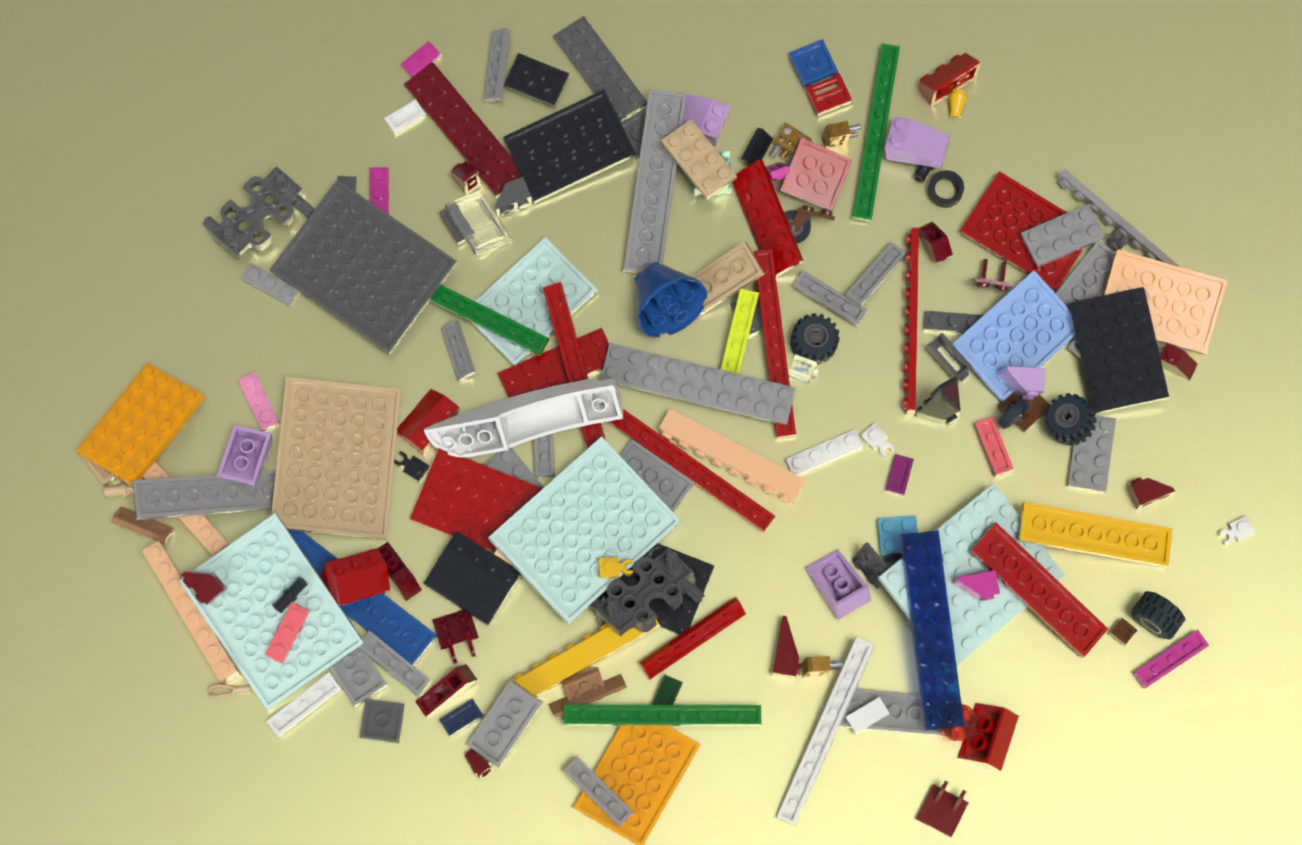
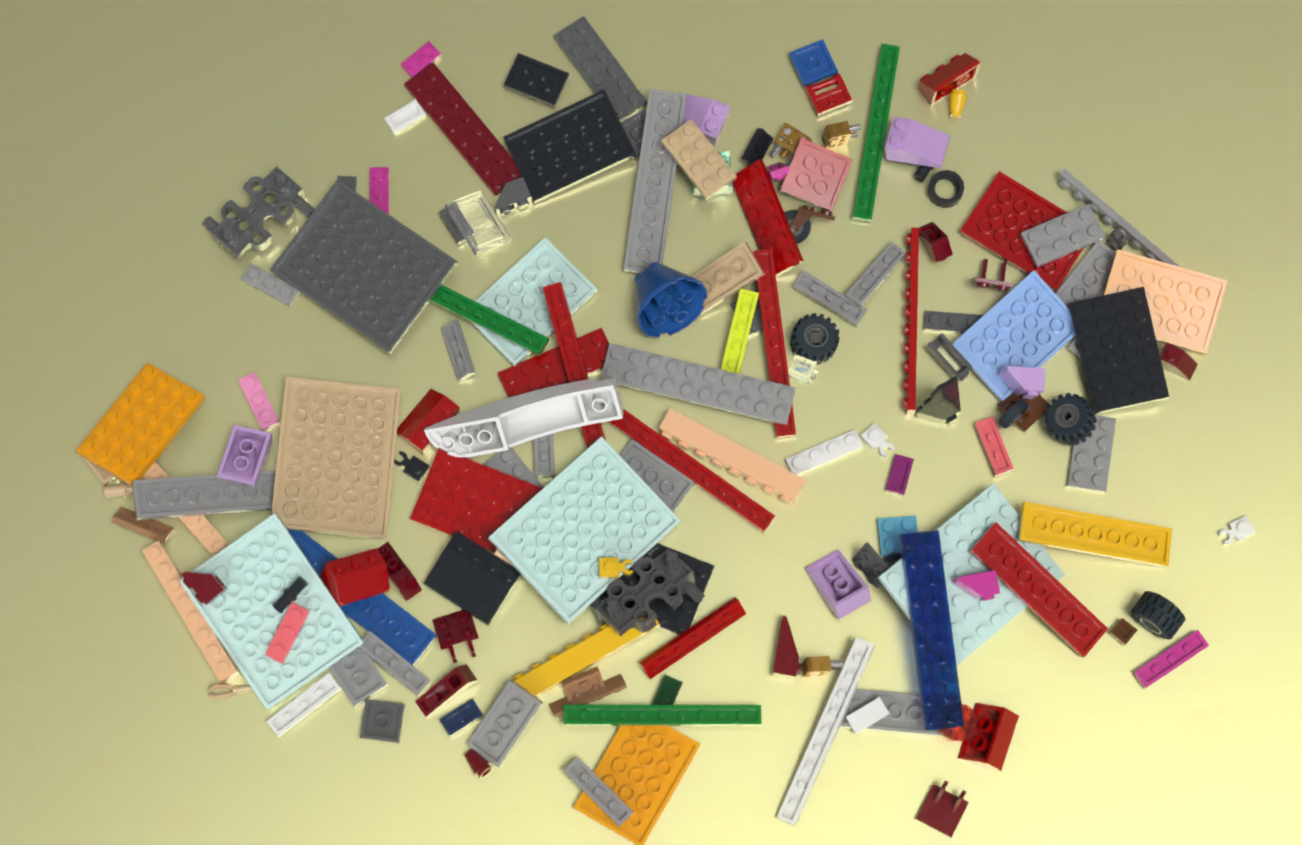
(465, 176): dark red slope -> none
(496, 65): light grey plate -> none
(1148, 491): dark red slope -> none

